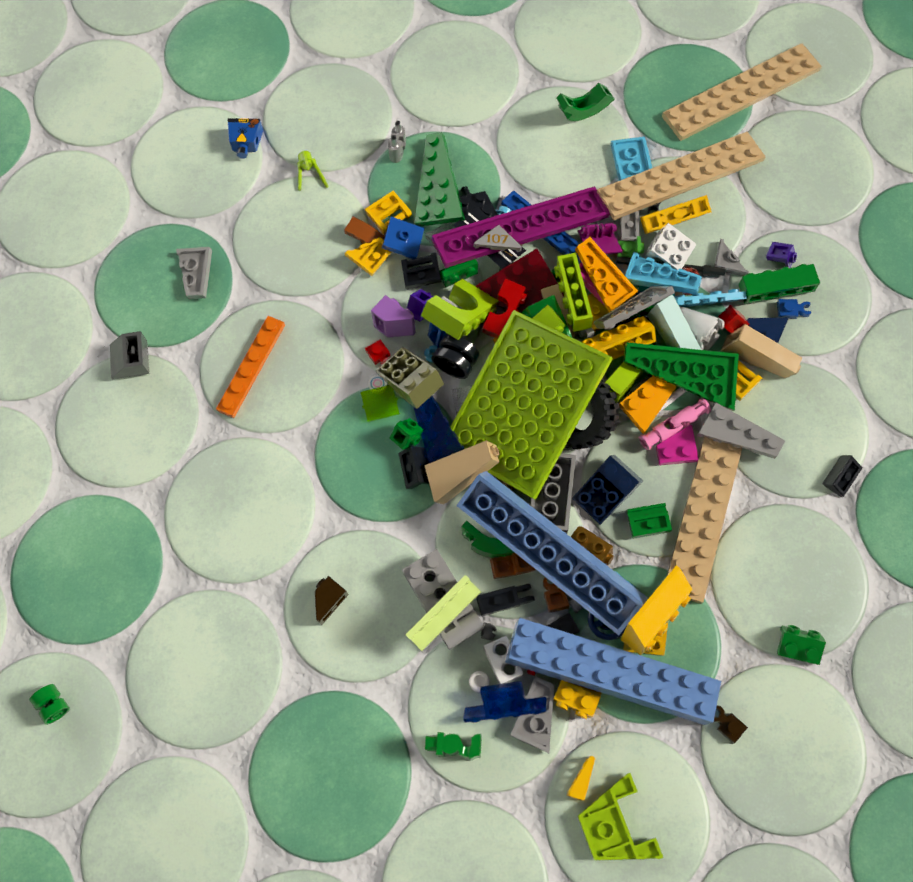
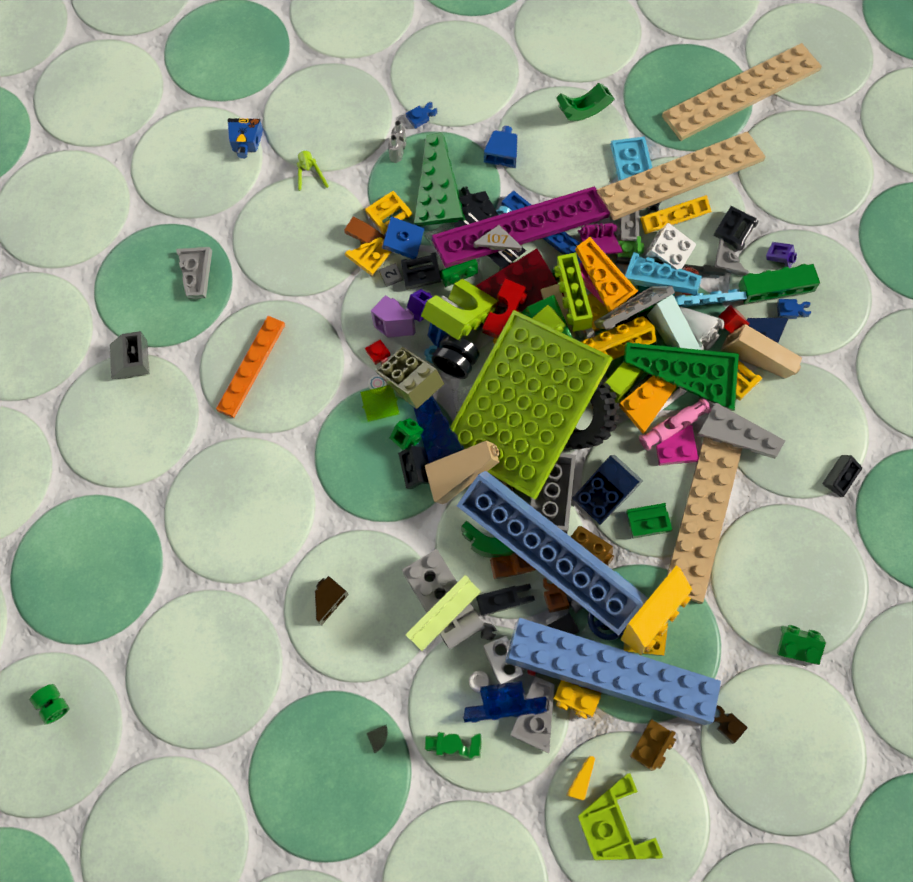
(378, 738): none -> clear smoke tile
(390, 275): none -> dark grey tile
(420, 116): none -> blue plate
(502, 148): none -> blue torso
(653, 745): none -> pearl gold bracket
(730, 225): none -> black plate

